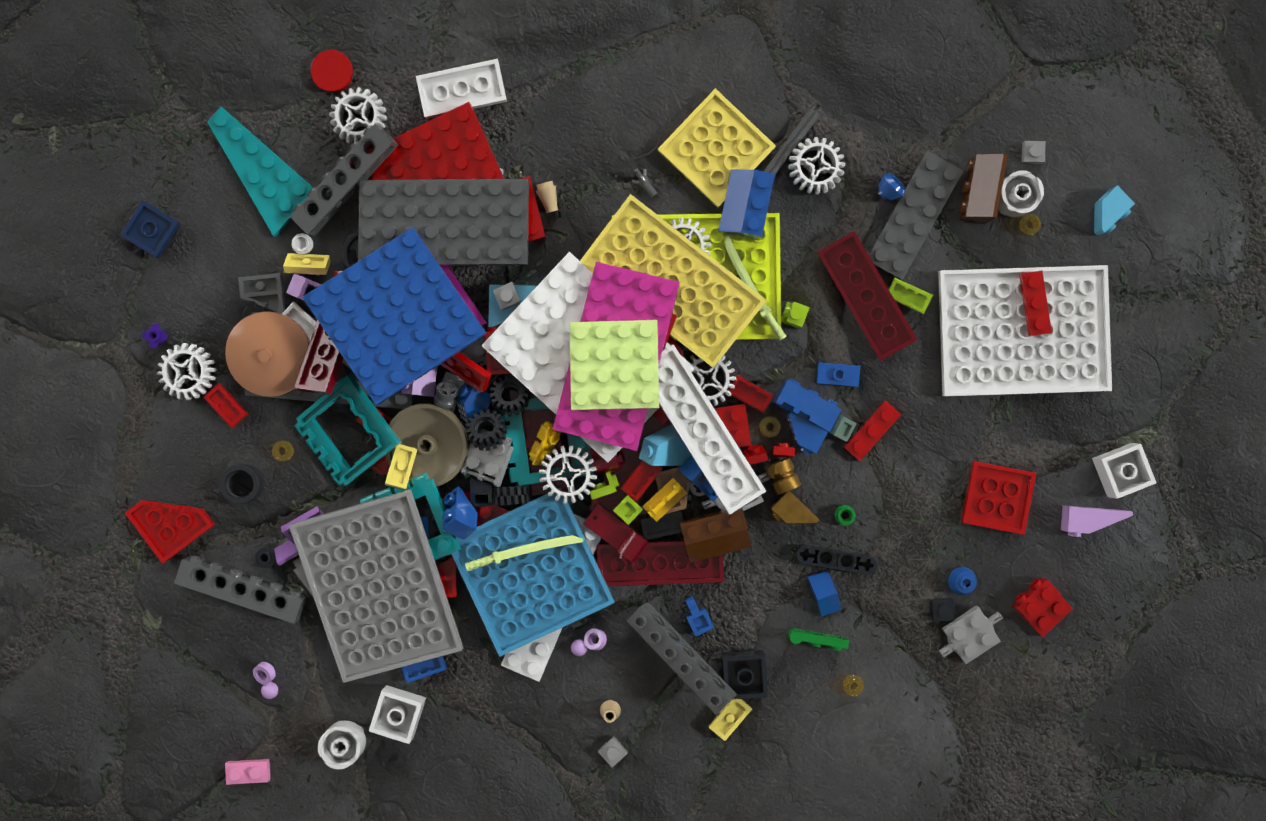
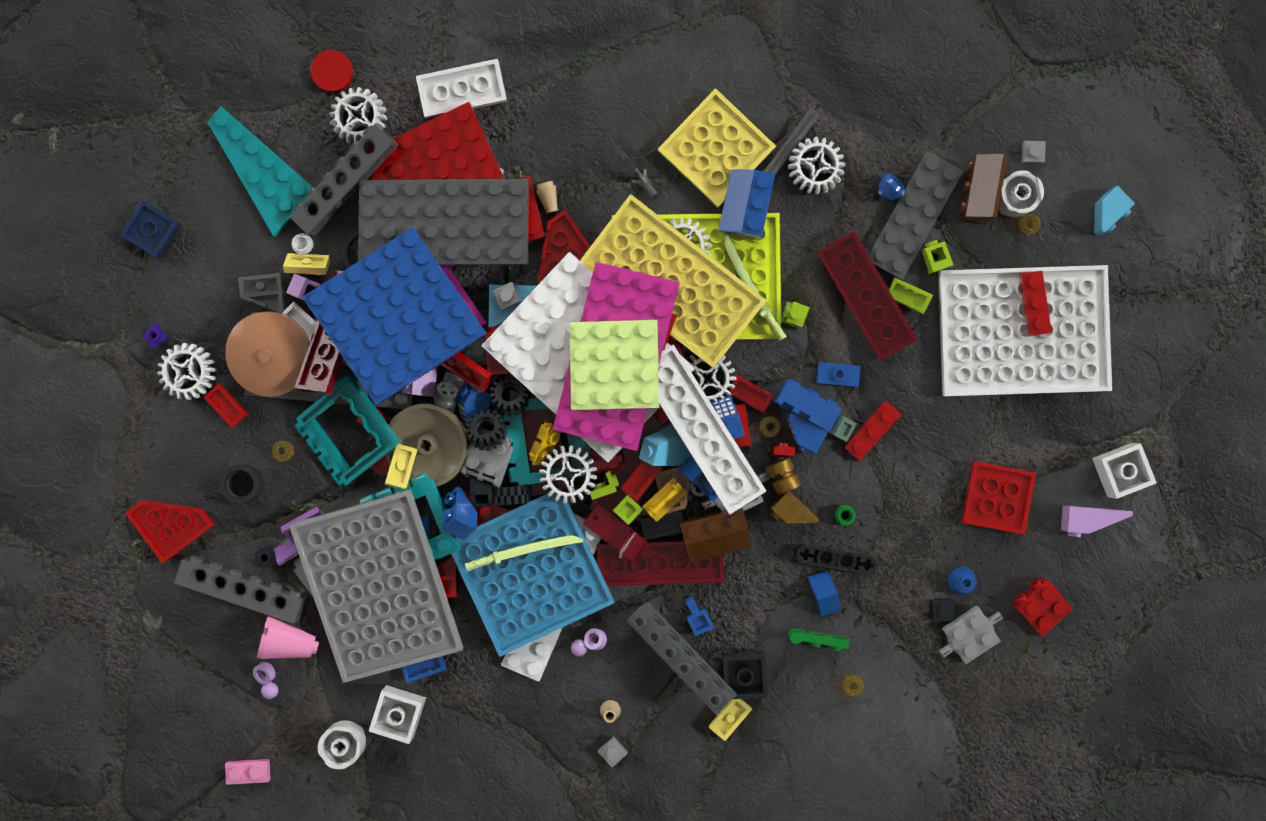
(285, 641): none -> bright pink cone
(560, 239): none -> red plate
(728, 414): none -> blue slope
(755, 454): red plate -> none
(943, 260): none -> lime brick

